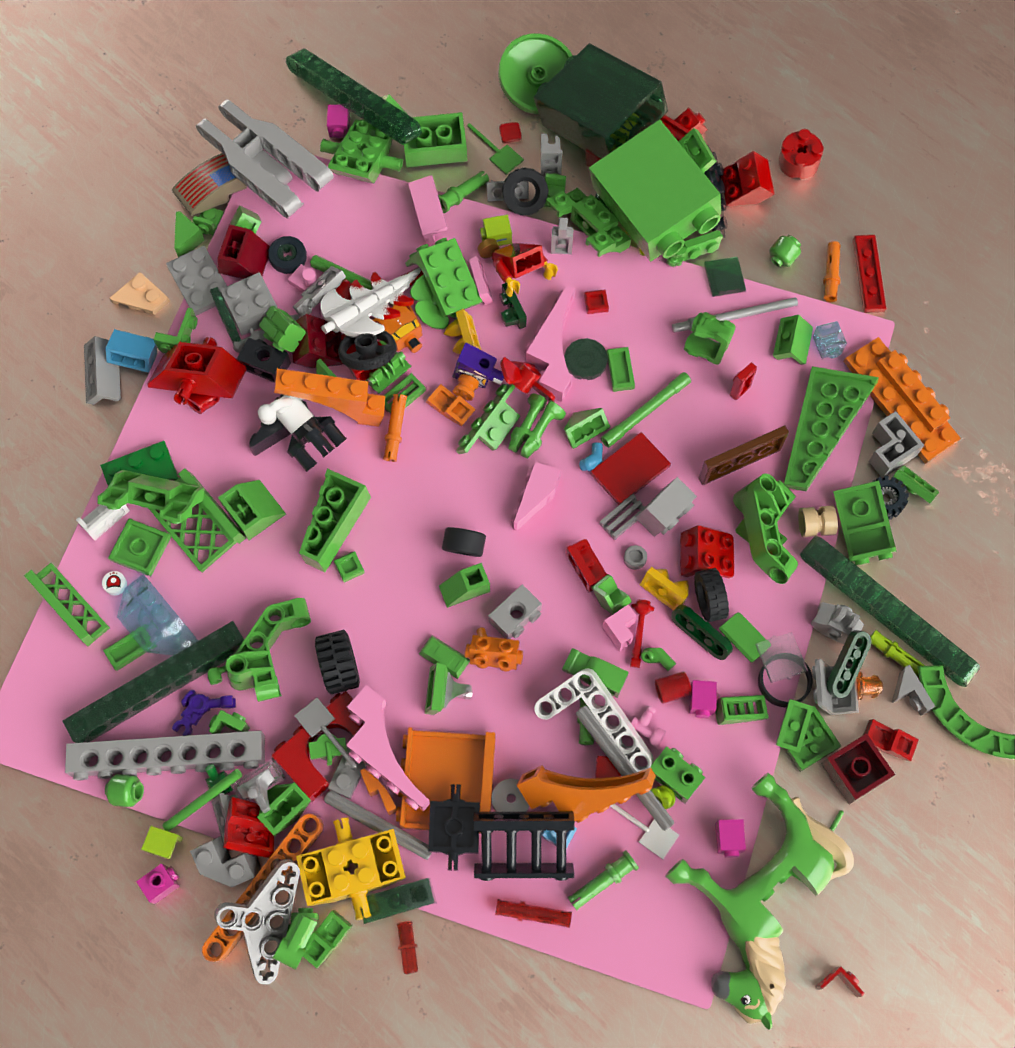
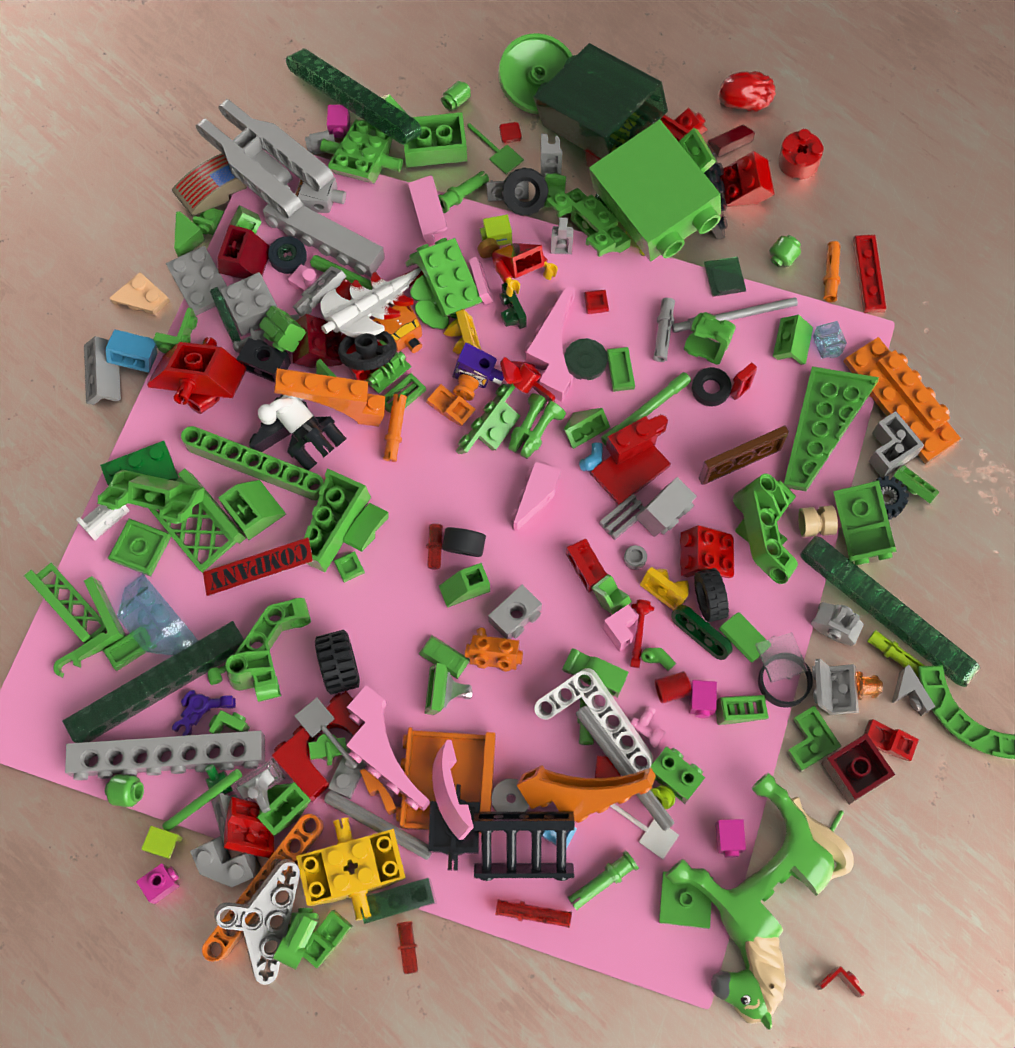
(102, 641): none -> bright green hinge
(114, 583): white tile -> none
(246, 456): none -> bright green beam
(258, 566): none -> red sticker
(314, 141): none -> light grey brick
(322, 200): none -> light grey torso
(328, 238): none -> light grey brick
(364, 527): none -> bright green slope
(434, 546): none -> clear red axle
(455, 815): none -> bright pink slope
(456, 95): none -> bright green brick
(635, 438): none -> red hinge
(665, 323): none -> light grey pin
(684, 905): none -> bright green plate
(696, 247): bright green hinge -> none
(711, 374): none -> black tyre
(731, 140): none -> dark red slope
(747, 91): none -> red piece
(794, 725): bright green plate -> none
(848, 663): dark green plate -> none

